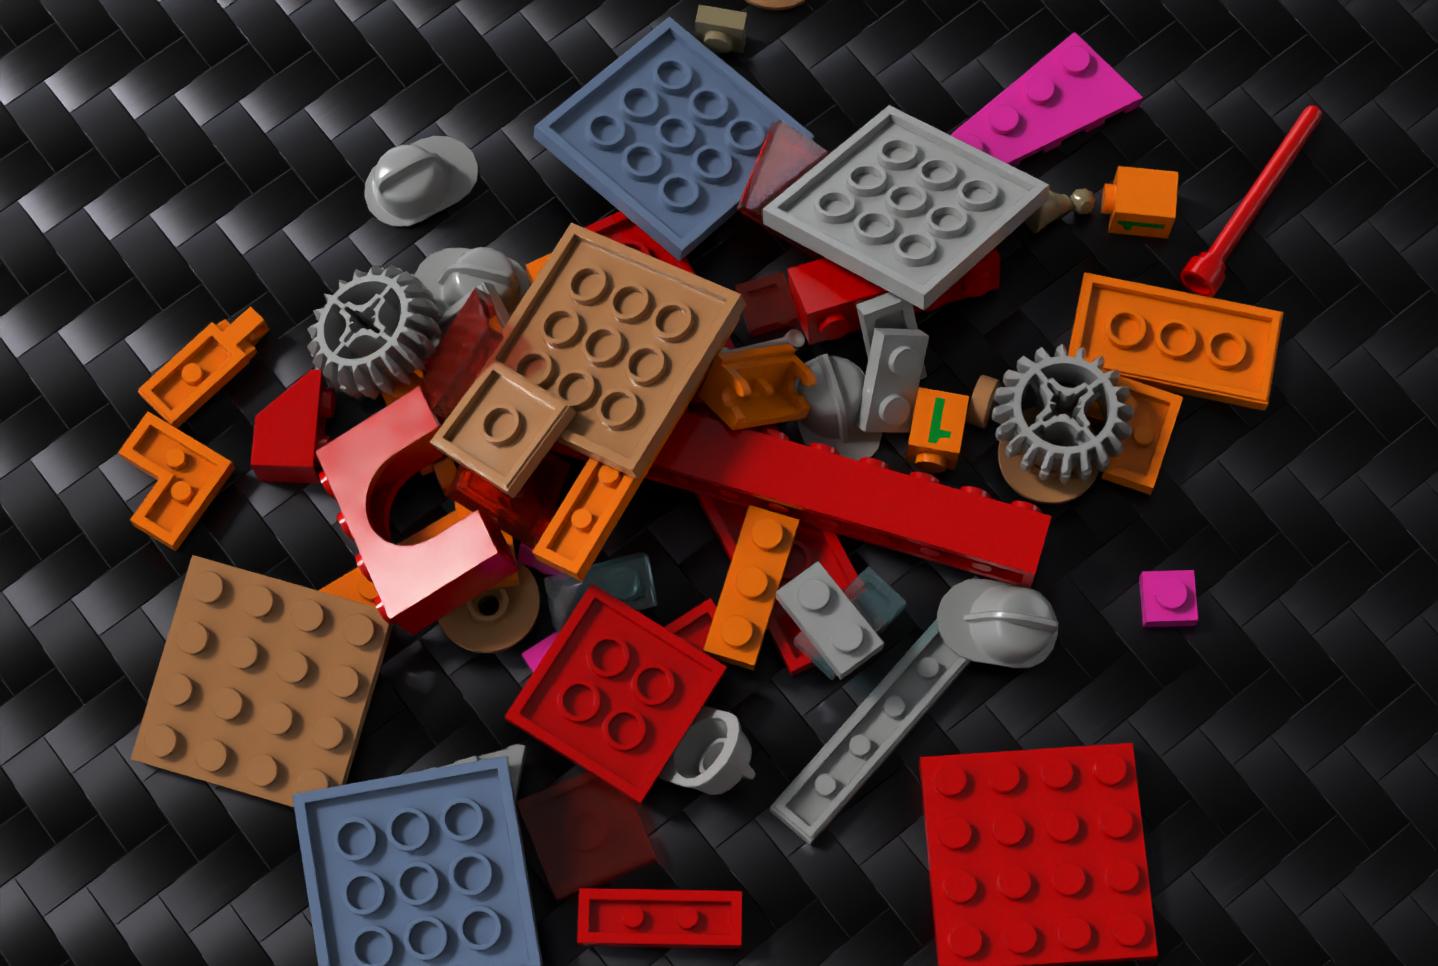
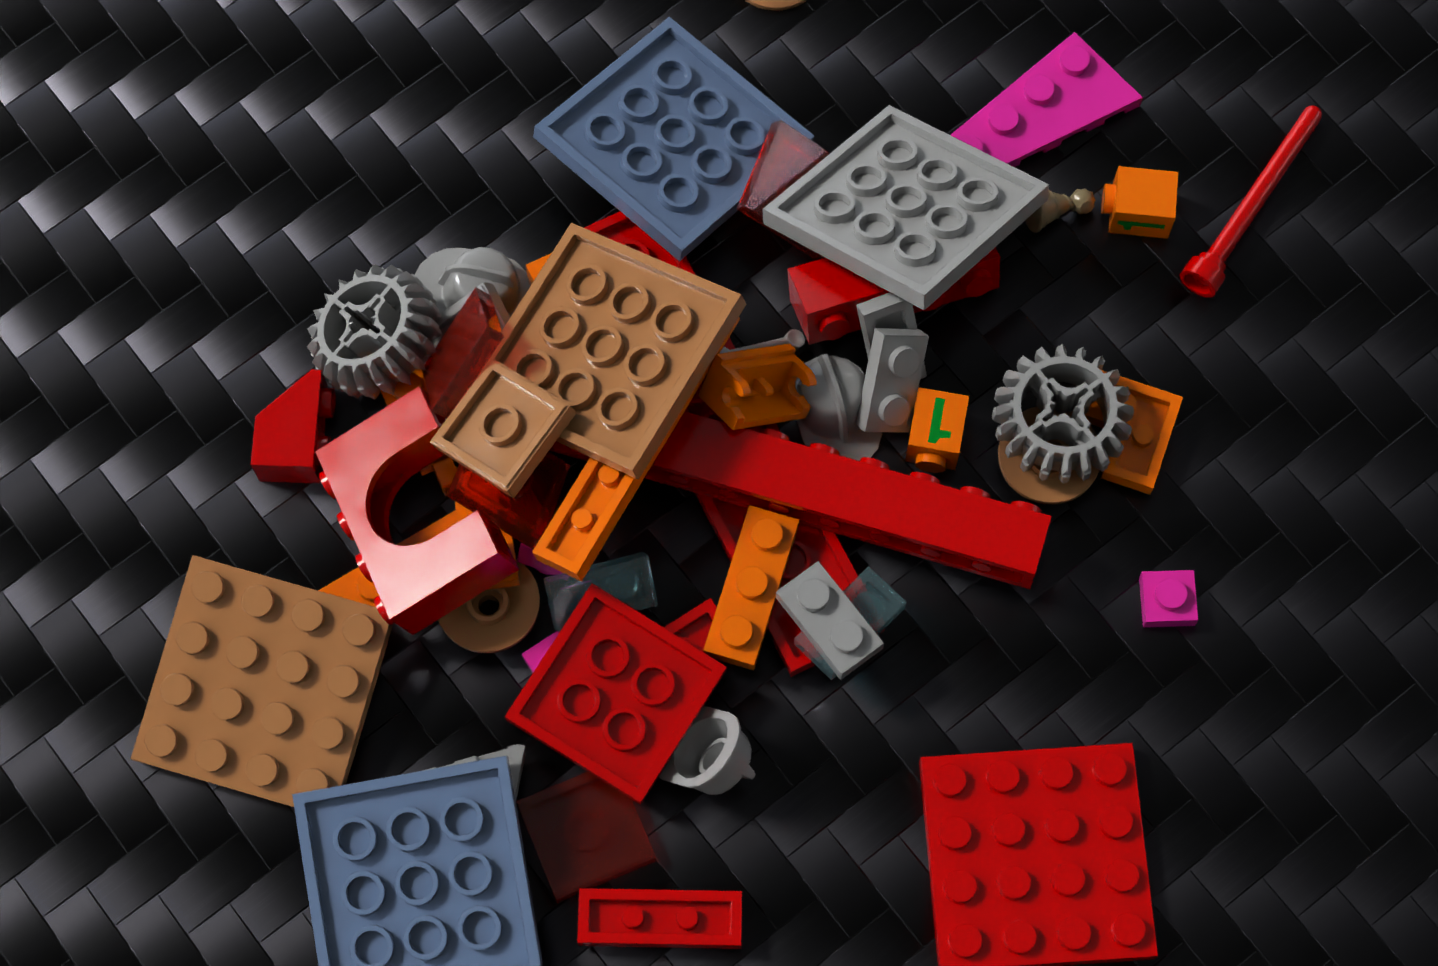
(186, 476): orange plate -> none
(203, 367): orange hinge -> none
(420, 180): light grey piece -> none
(721, 29): dark tan plate -> none
(768, 304): clear red plate -> none
(869, 736): light grey tile -> none
(983, 402): medium nougat tile -> none
(997, 623): light grey piece -> none
(1178, 340): orange tile -> none

